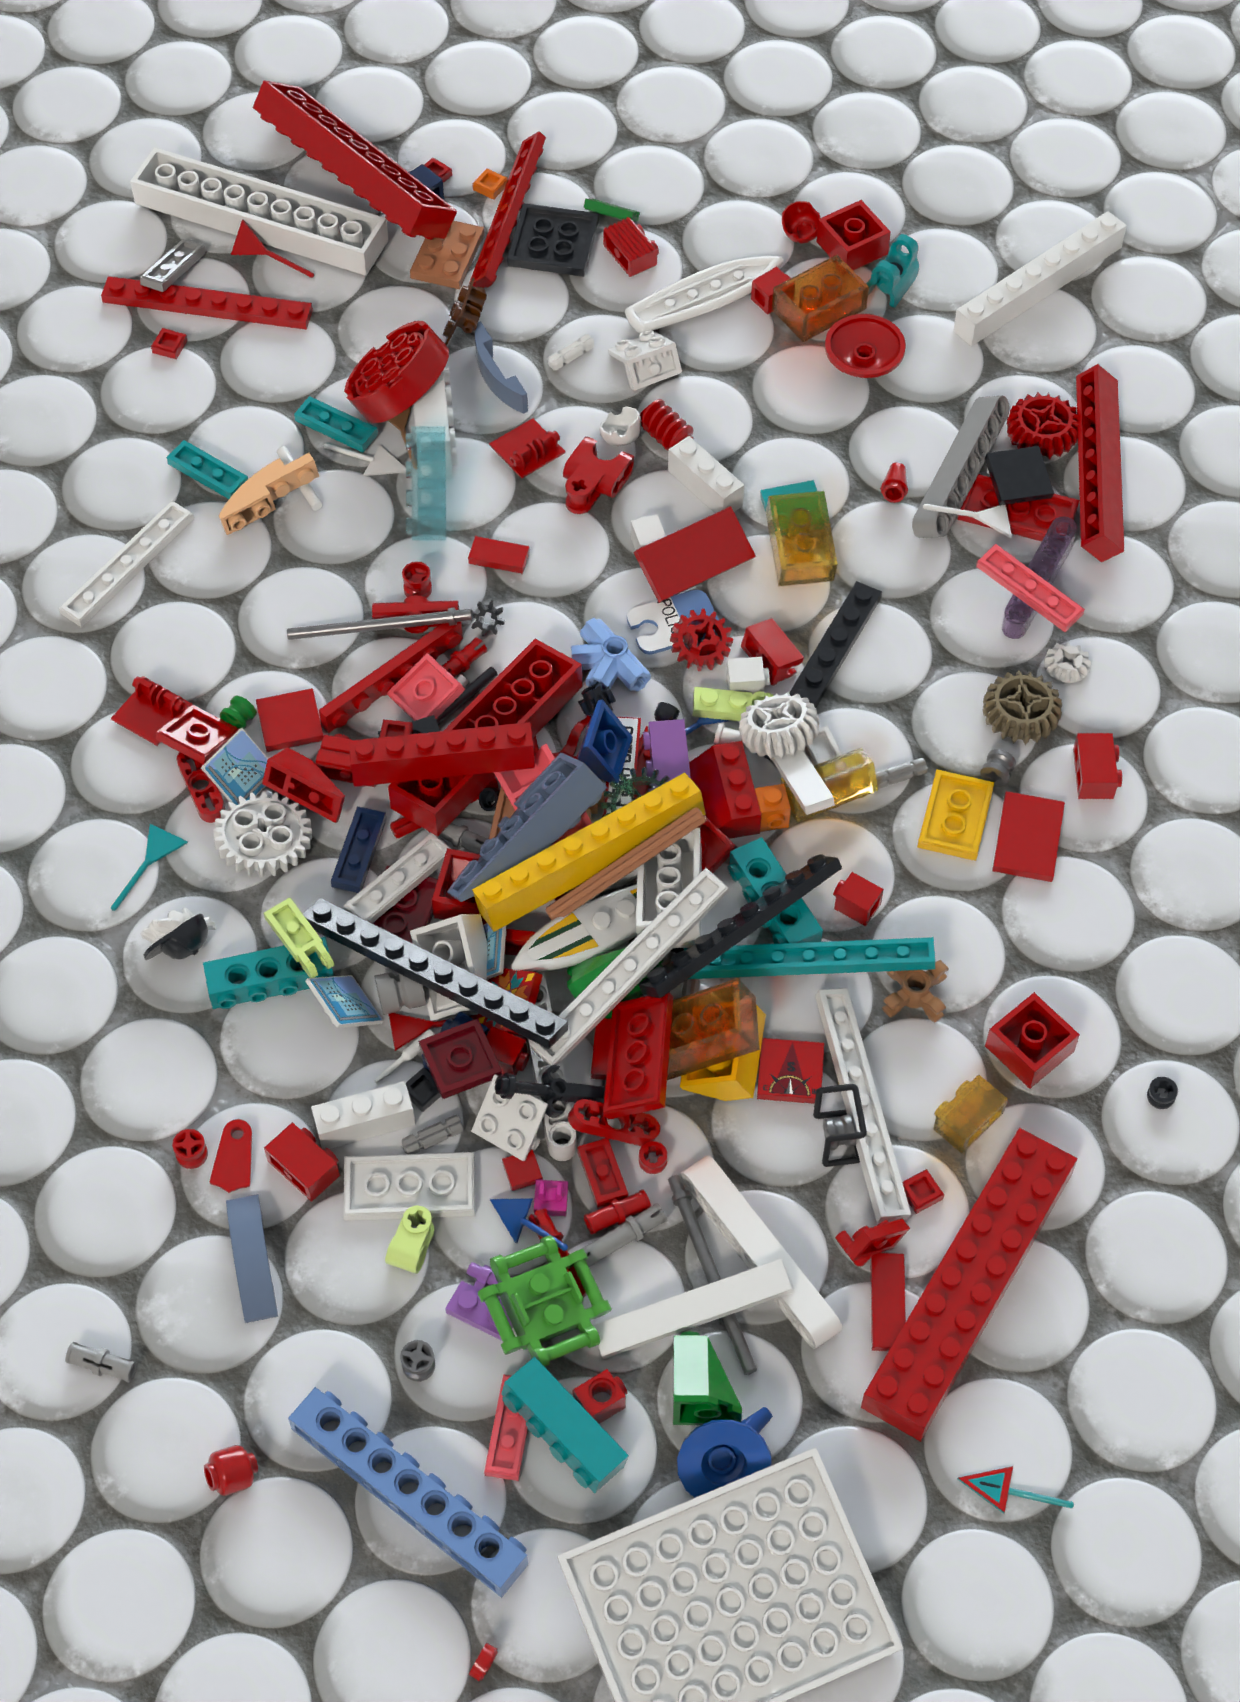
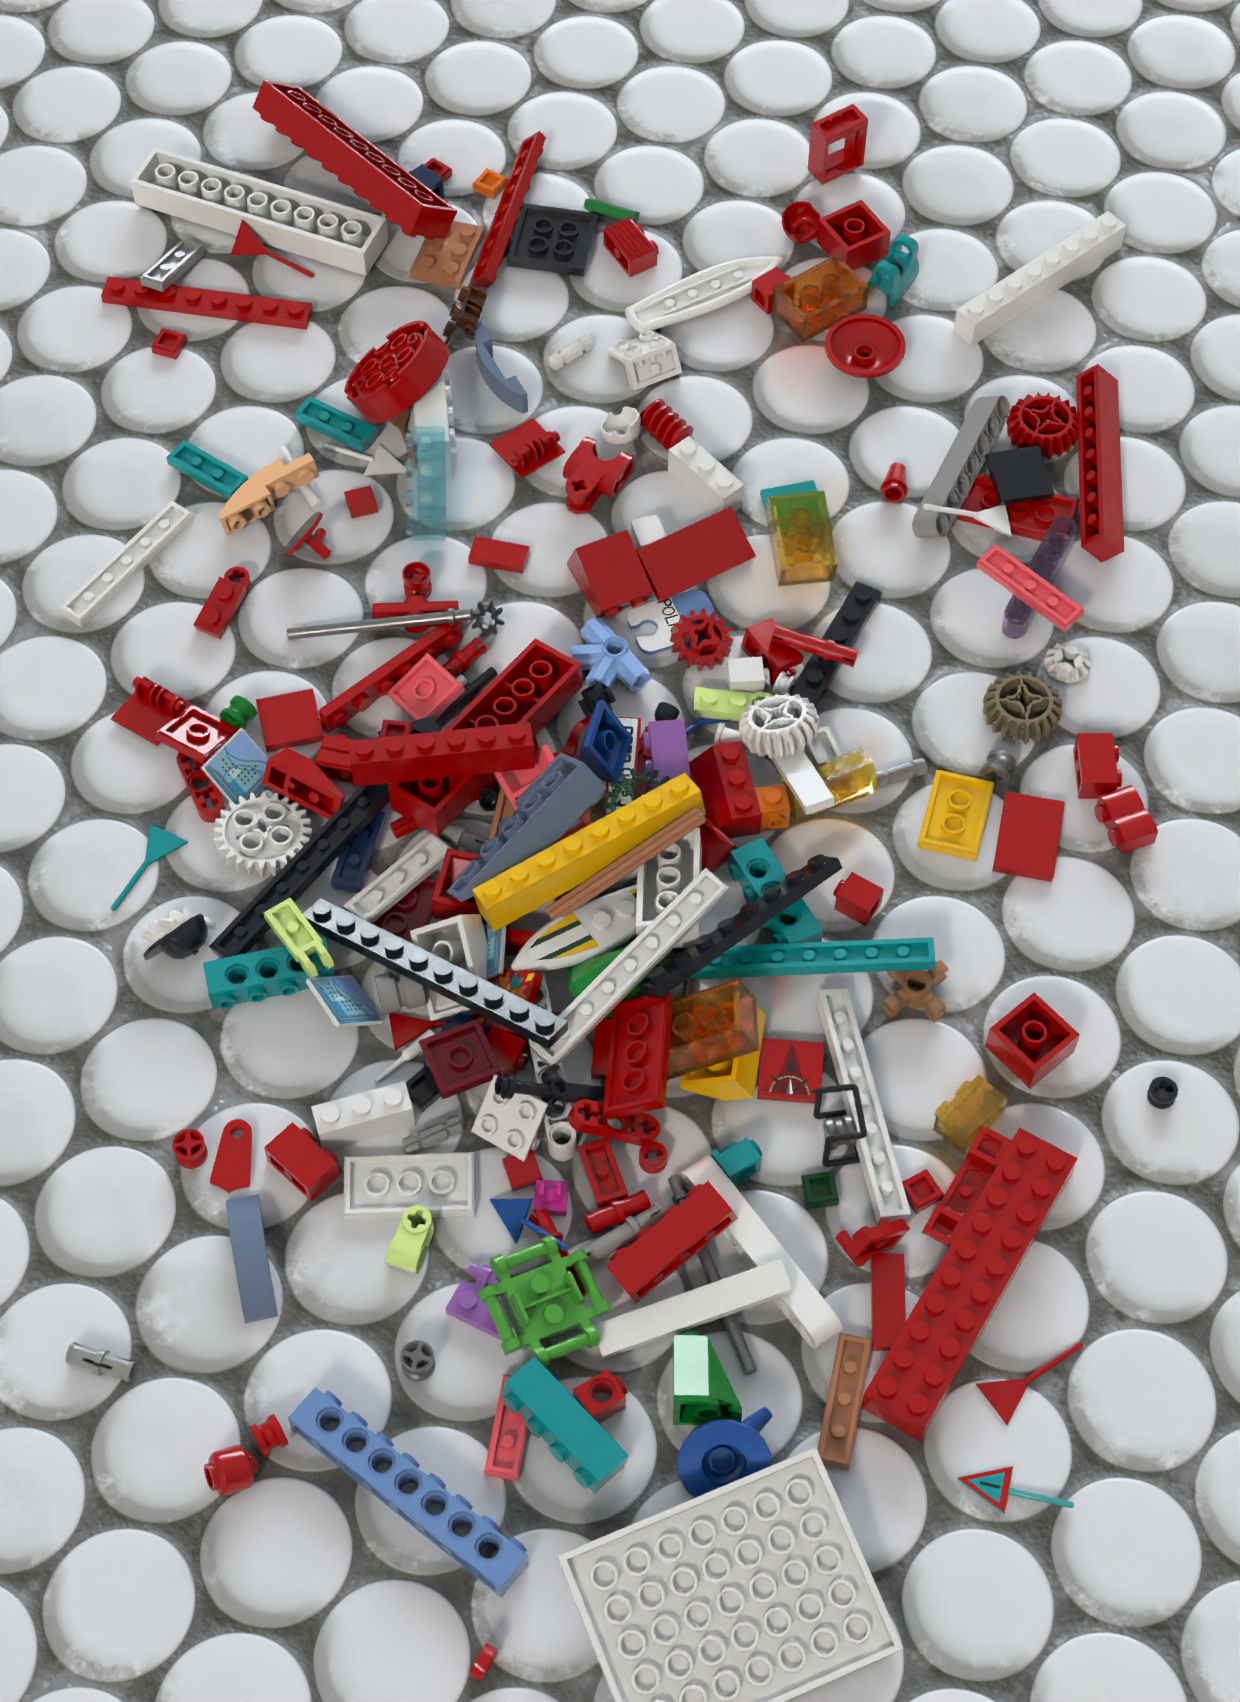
(220, 607): none -> red plate
(239, 572): none -> red bush
(268, 1435): none -> red wheel
(302, 869): none -> black plate
(313, 541): none -> red shield
(361, 502): none -> red tile
(610, 574): none -> red slope
(671, 1241): none -> red brick
(739, 1160): none -> teal brick
(783, 684): none -> white bush
(814, 645): none -> red pin
(819, 1190): none -> dark green tile
(844, 1401): none -> nougat tile
(847, 124): none -> red window
(966, 1186): none -> red slope
(1006, 1394): none -> red piece
(1126, 819): none -> red brick

